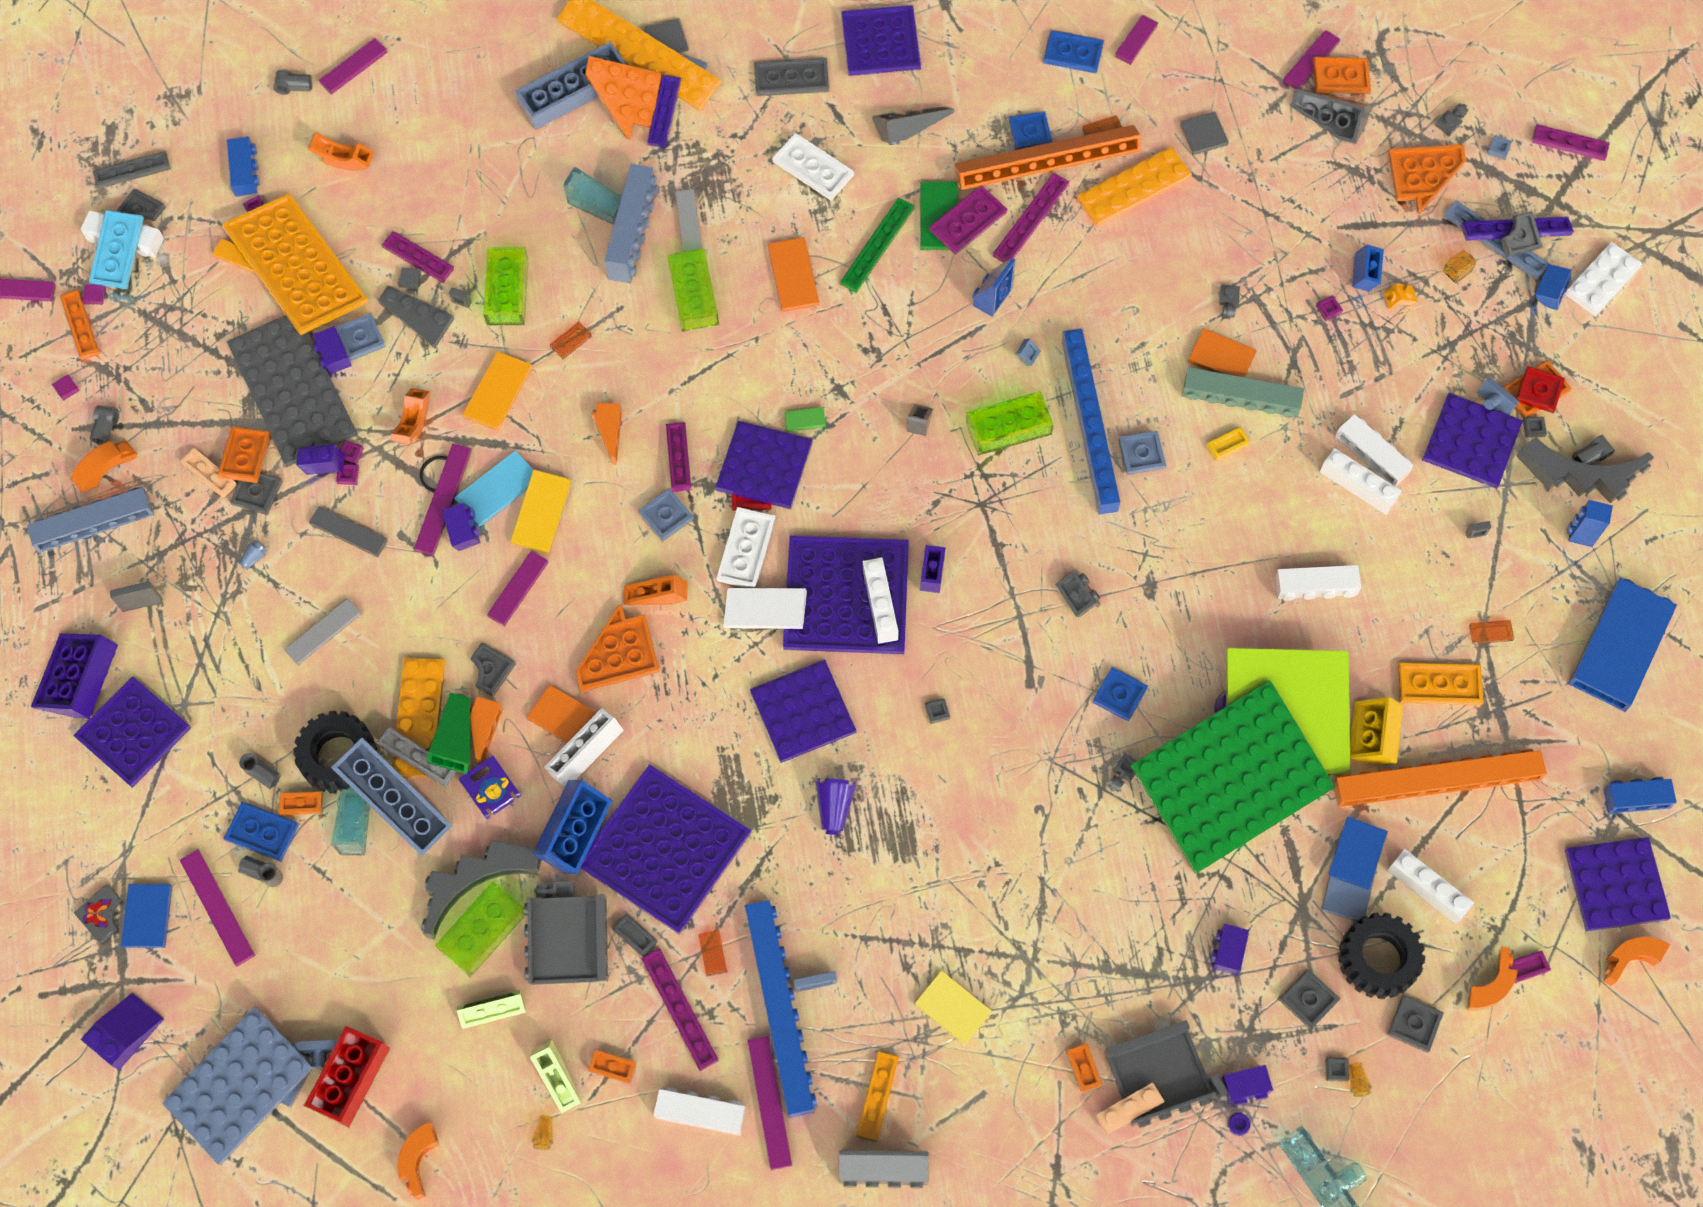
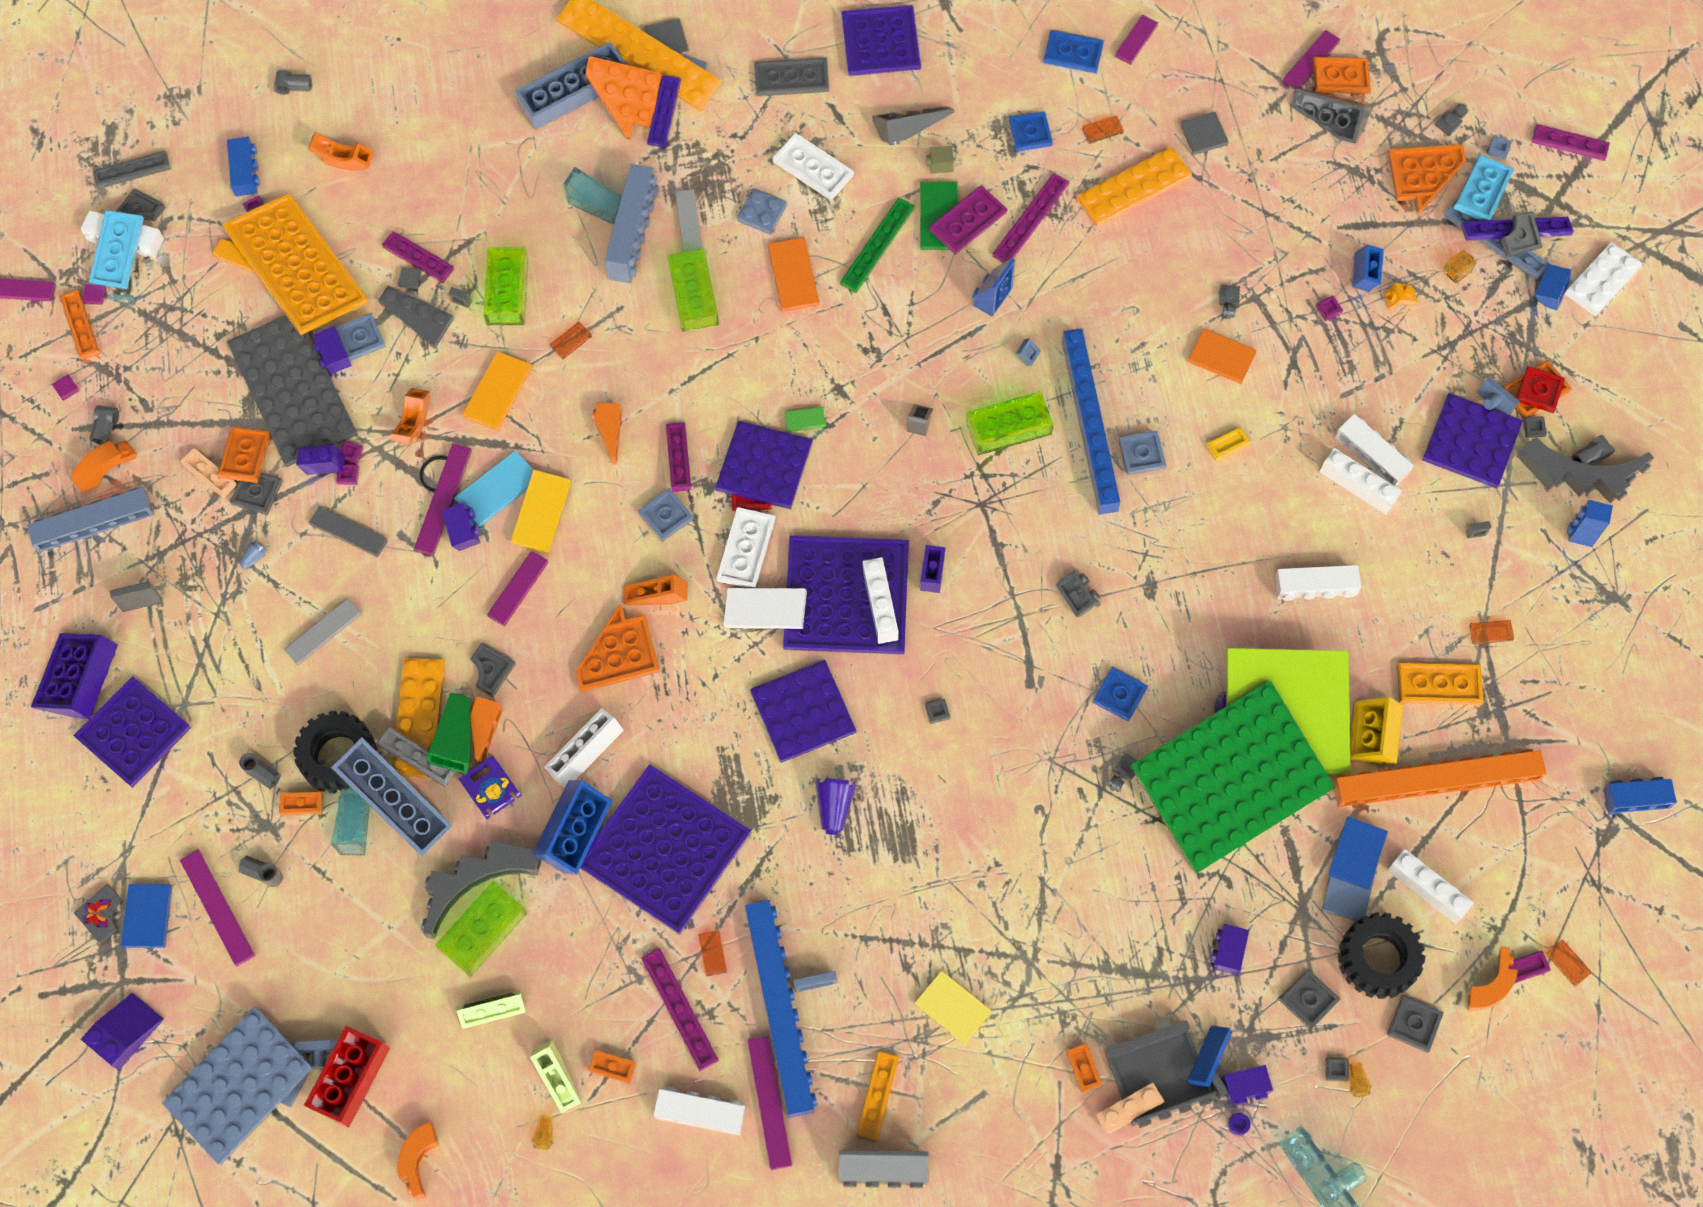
(261, 831): blue tile -> none
(353, 66): magenta tile -> none
(559, 890): dark grey plate -> none
(560, 714): orange tile -> none
(566, 940): dark grey panel -> none
(635, 935): dark grey tile -> none
(761, 211): none -> sand blue plate
(940, 159): none -> olive brick
(1048, 157): orange brick -> none
(1209, 1056): none -> blue tile
(1243, 392): sand green brick -> none
(1483, 188): none -> medium azure tile
(1568, 963): none -> clear orange tile
(1617, 884): dark purple plate -> none
(1623, 644): blue brick -> none
(1640, 948): orange arch -> none

